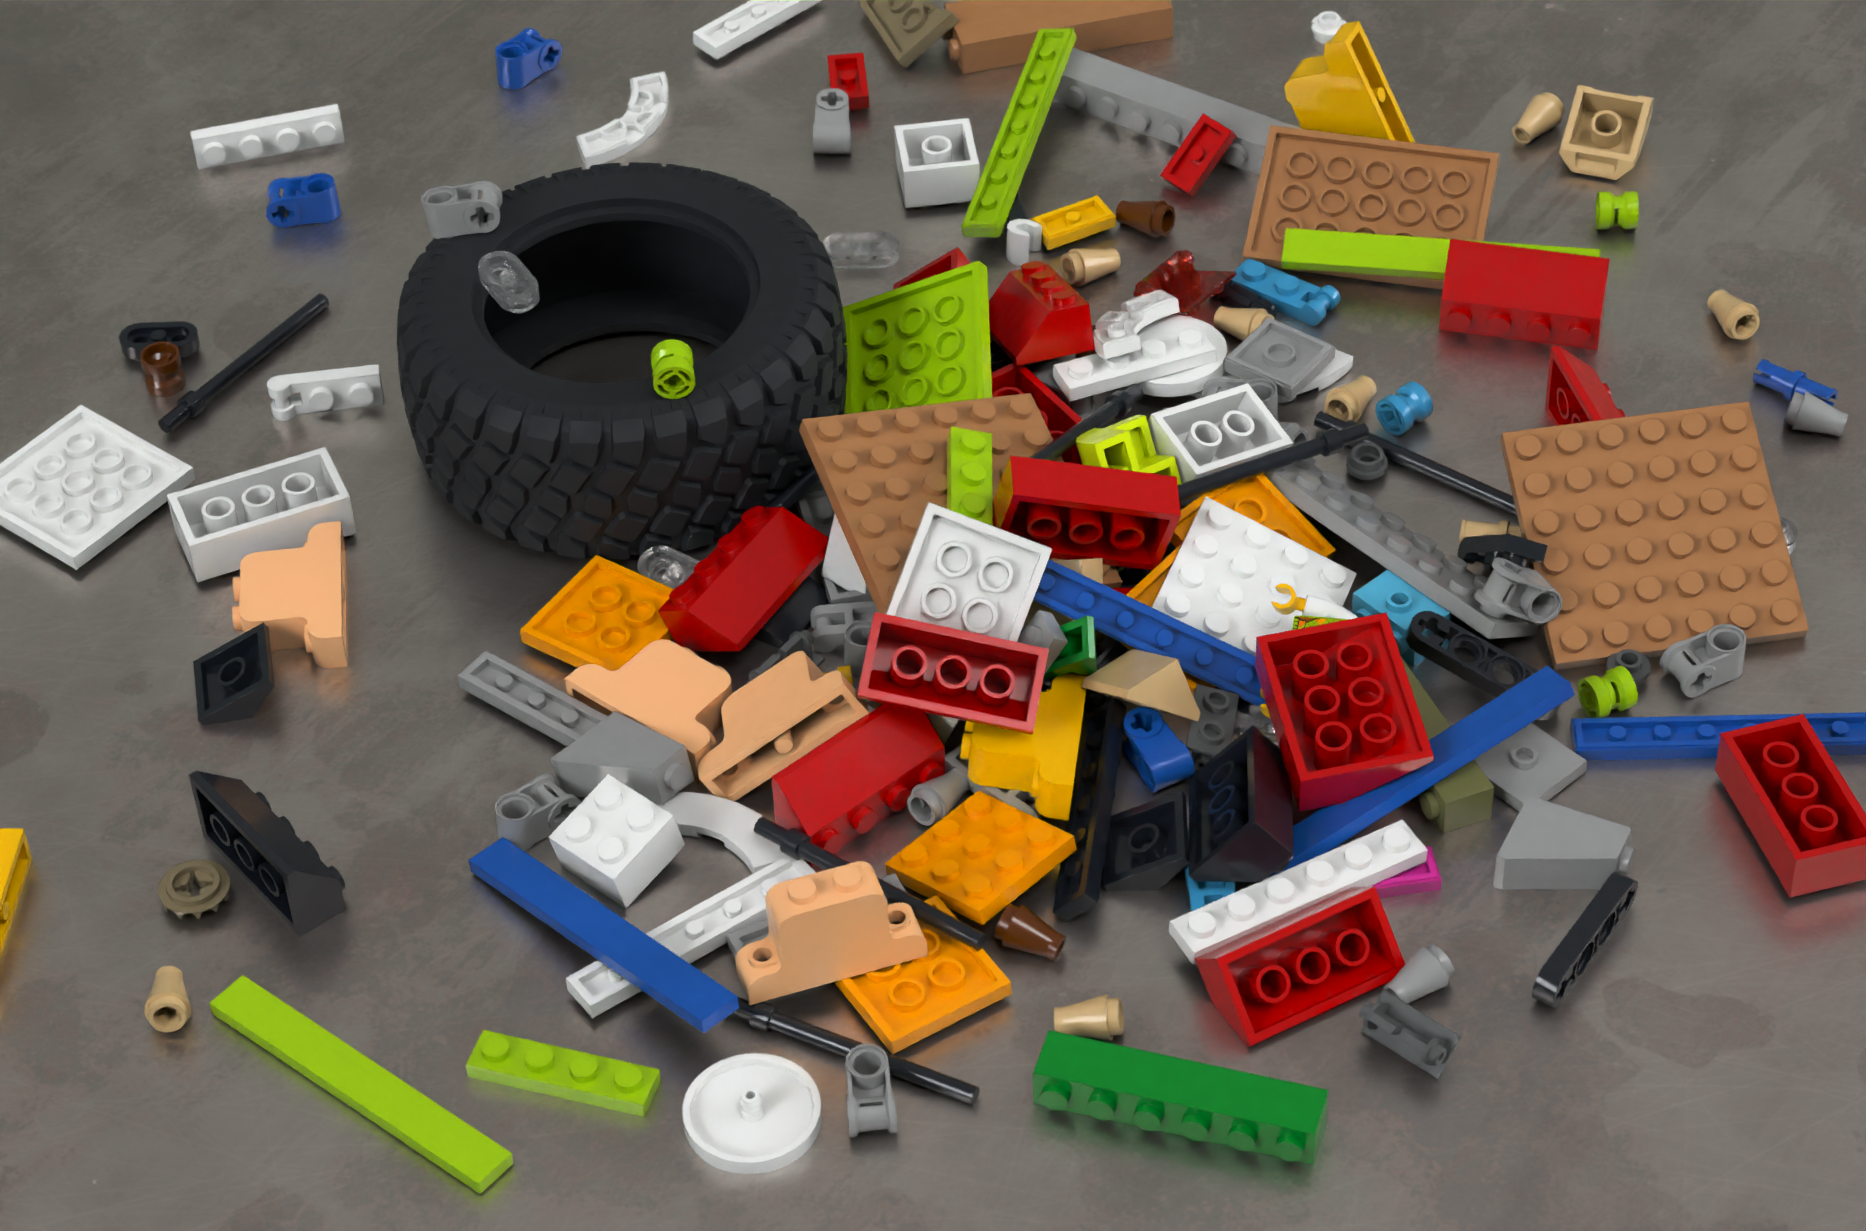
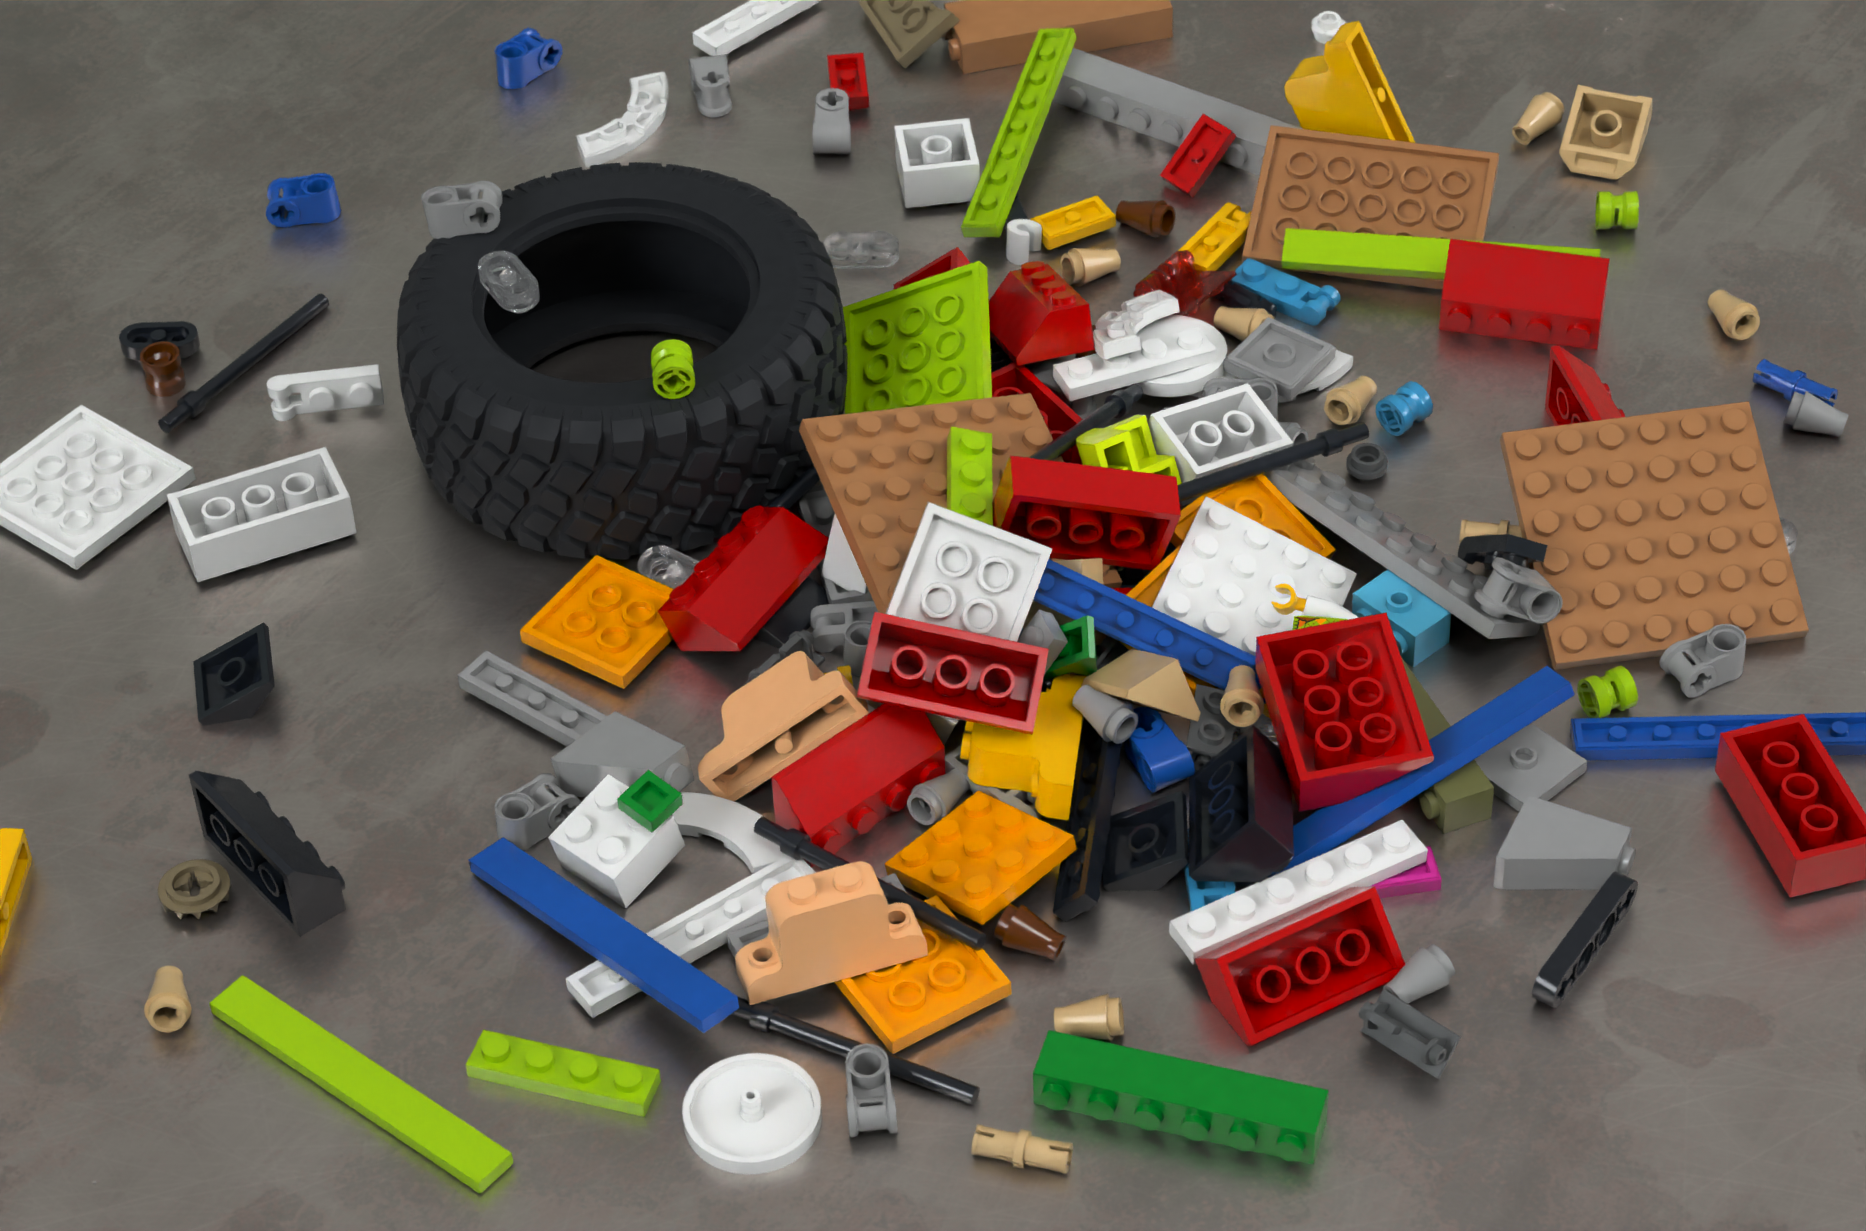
(267, 136): white plate -> none
(298, 595): light nougat brick -> none
(650, 801): none -> green plate
(663, 690): light nougat brick -> none
(711, 84): none -> light grey piece
(1022, 1149): none -> tan pin
(1107, 715): none -> light grey cone
(1218, 237): none -> yellow plate
(1242, 698): none -> tan cone
(1425, 466): black bar -> none
(1487, 655): black beam -> none
(1633, 661): dark grey plate -> none

